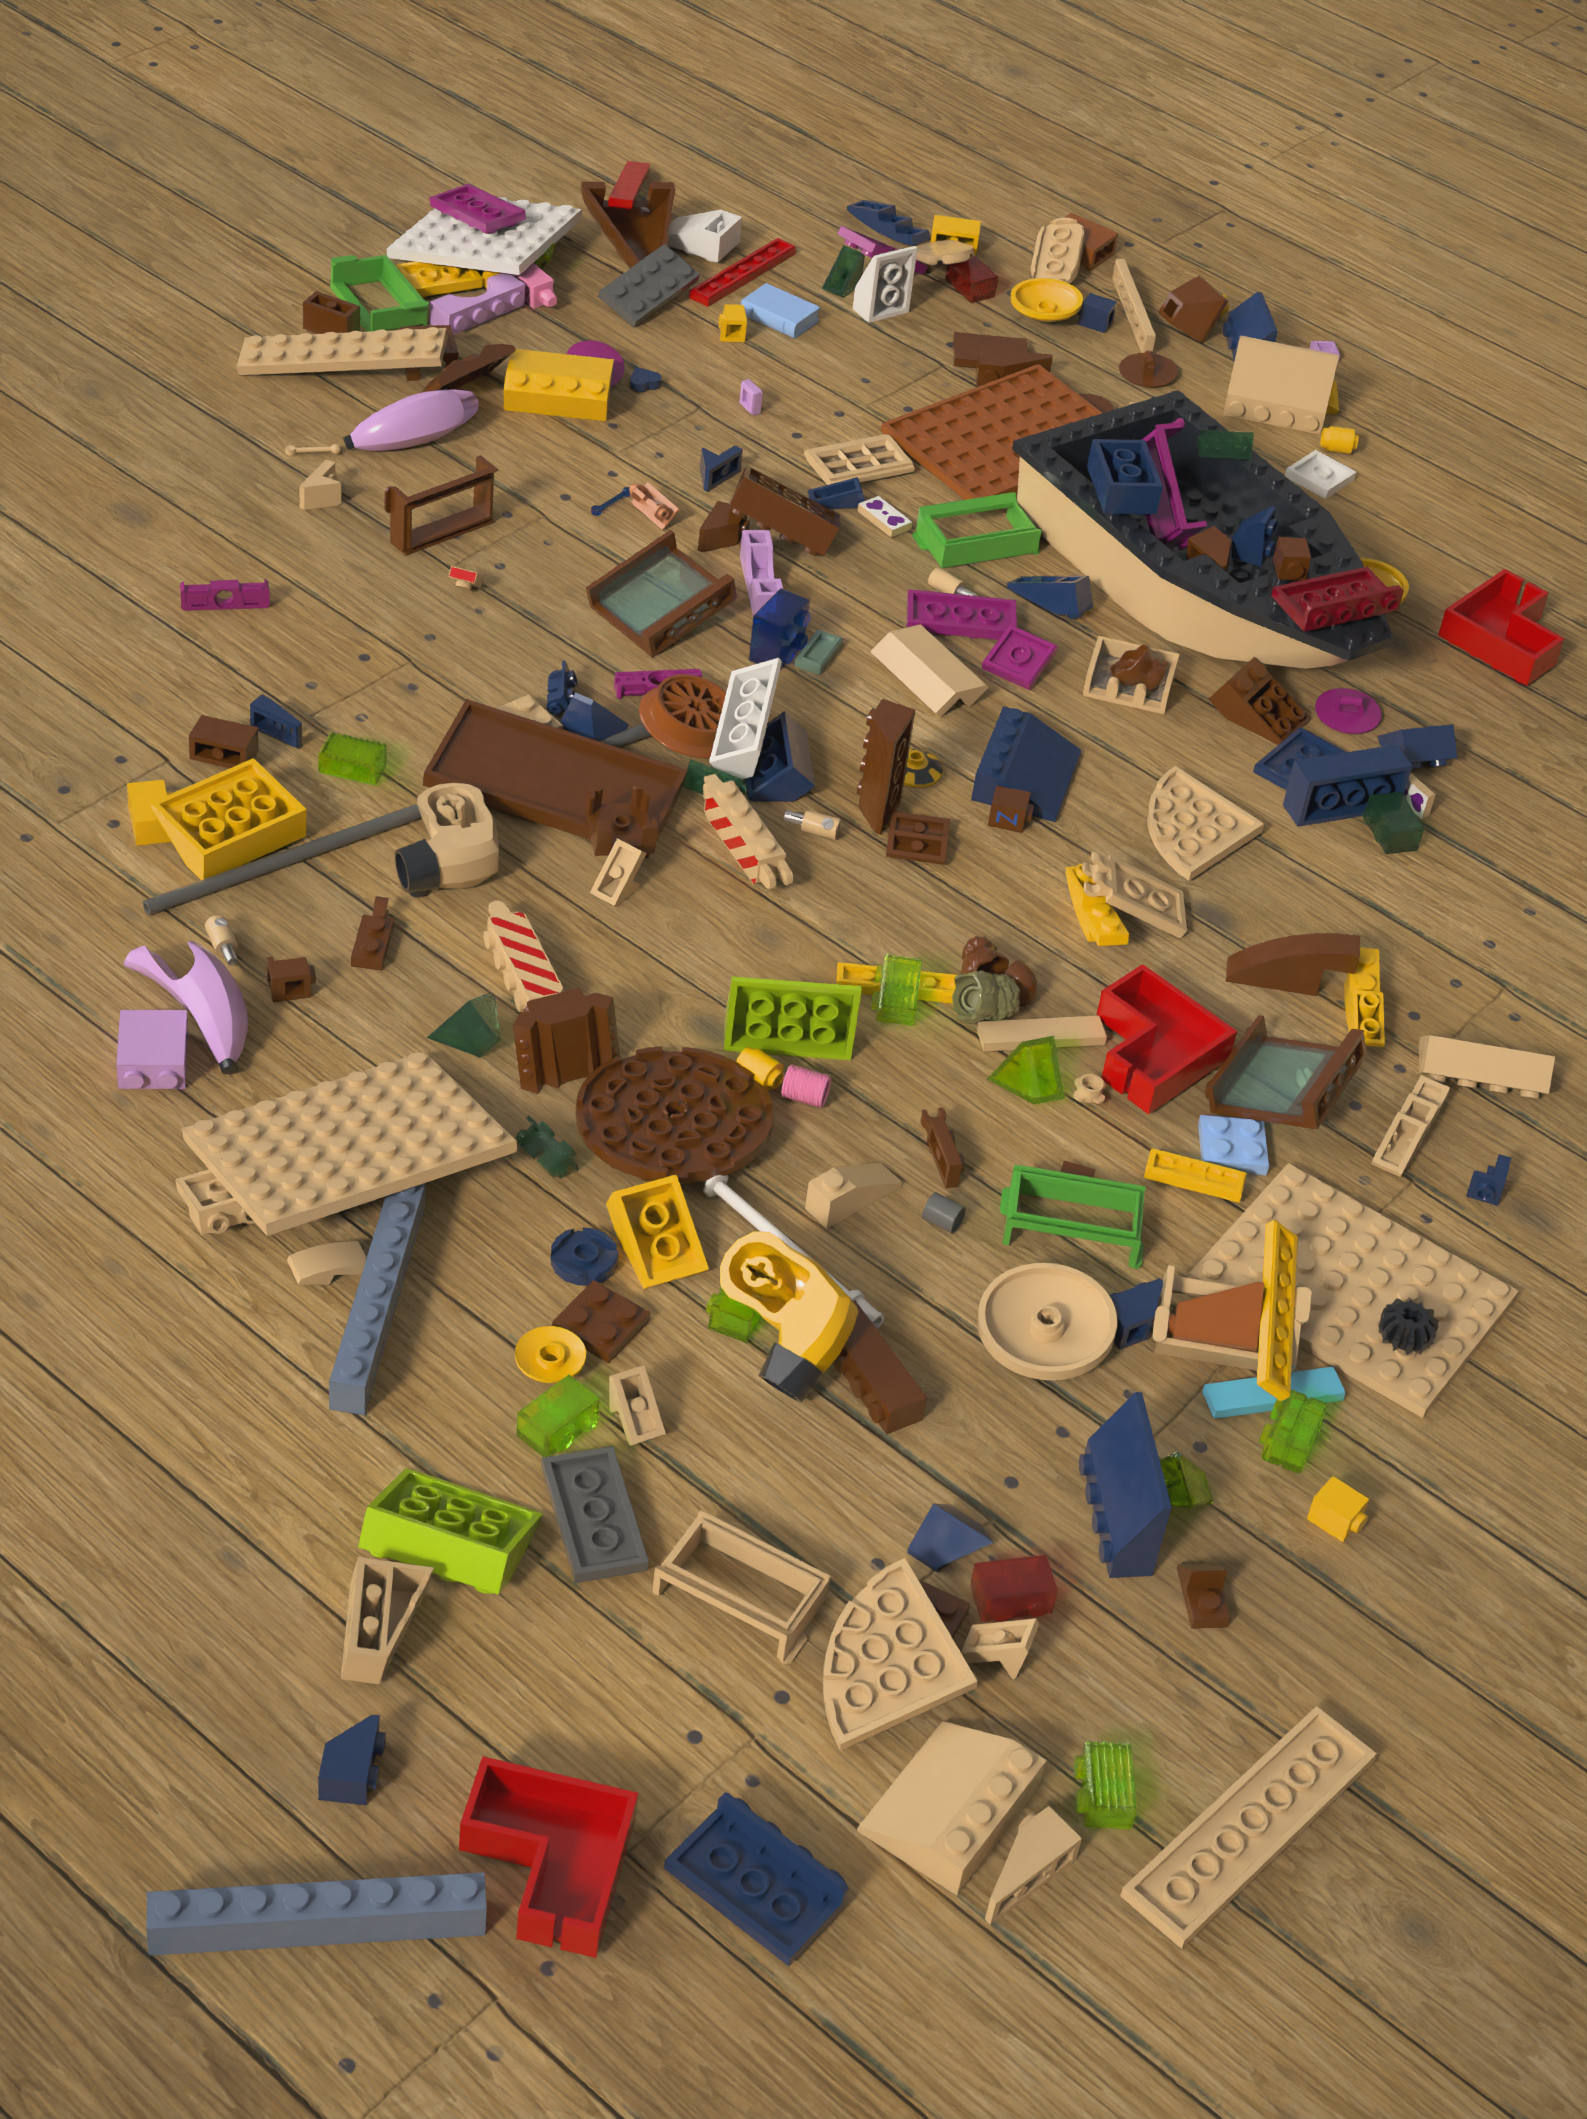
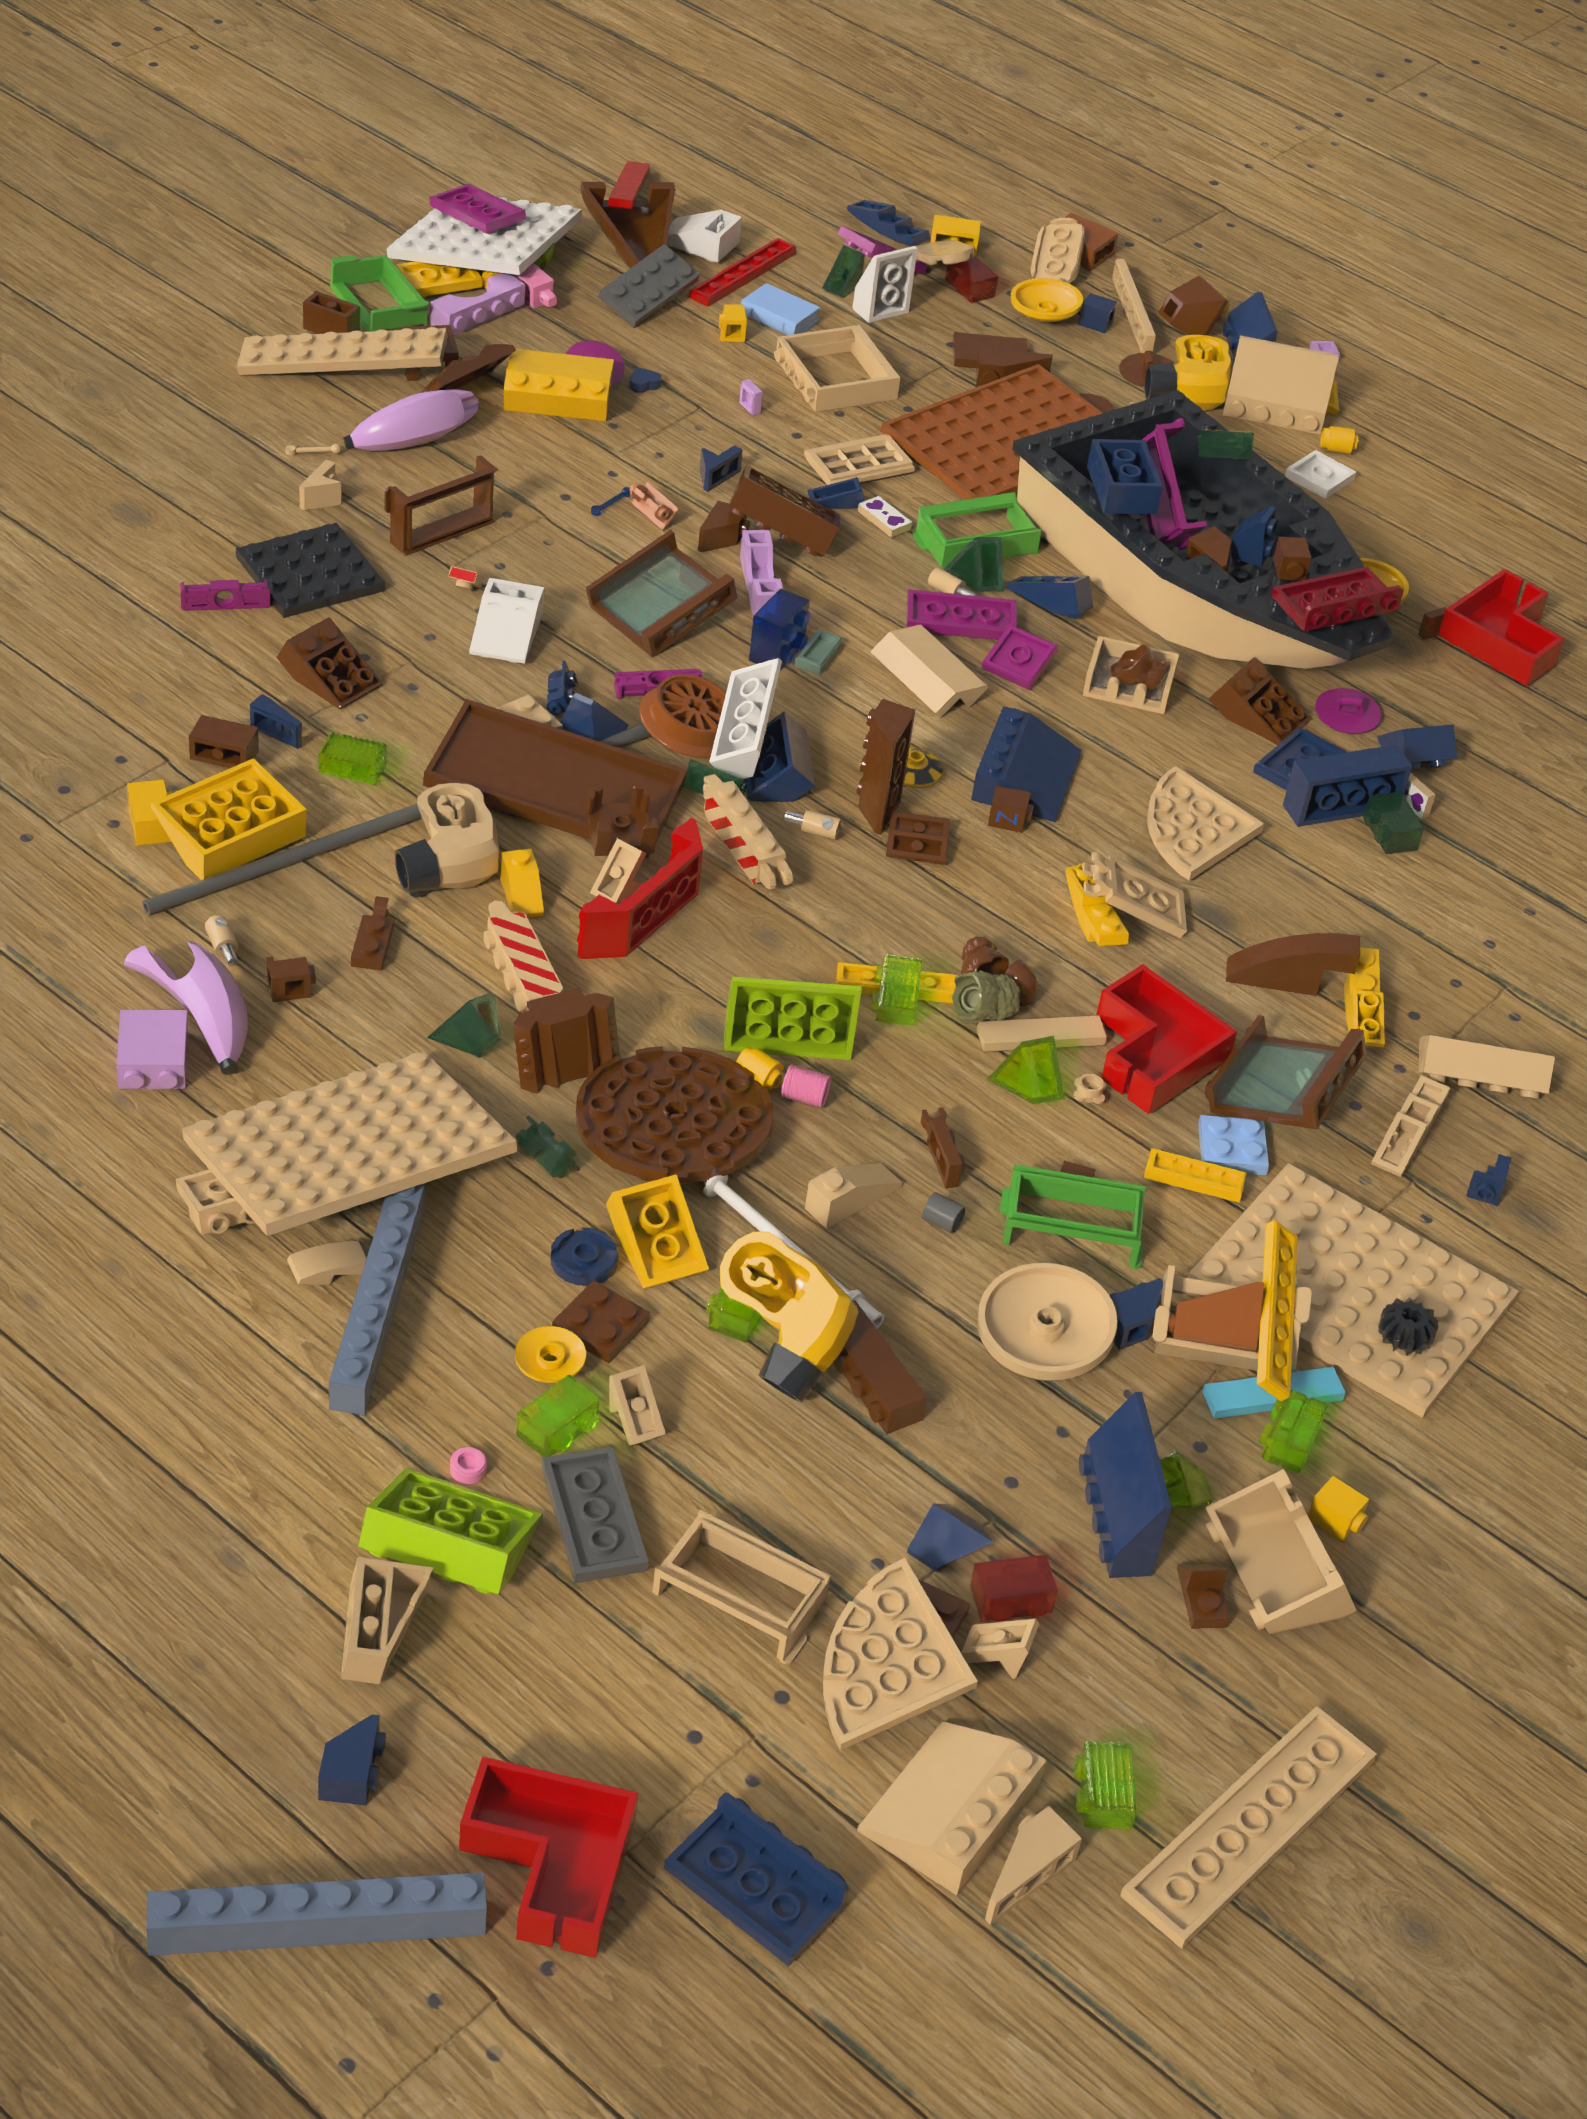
(310, 569): none -> black plate
(328, 664): none -> reddish brown slope
(468, 1465): none -> bright pink tile
(507, 620): none -> white slope
(522, 882): none -> yellow slope
(617, 929): none -> red slope
(881, 386): none -> tan window
(980, 565): none -> clear green slope
(1200, 375): none -> yellow piece
(1279, 1556): none -> tan windscreen
(1431, 623): none -> reddish brown tile

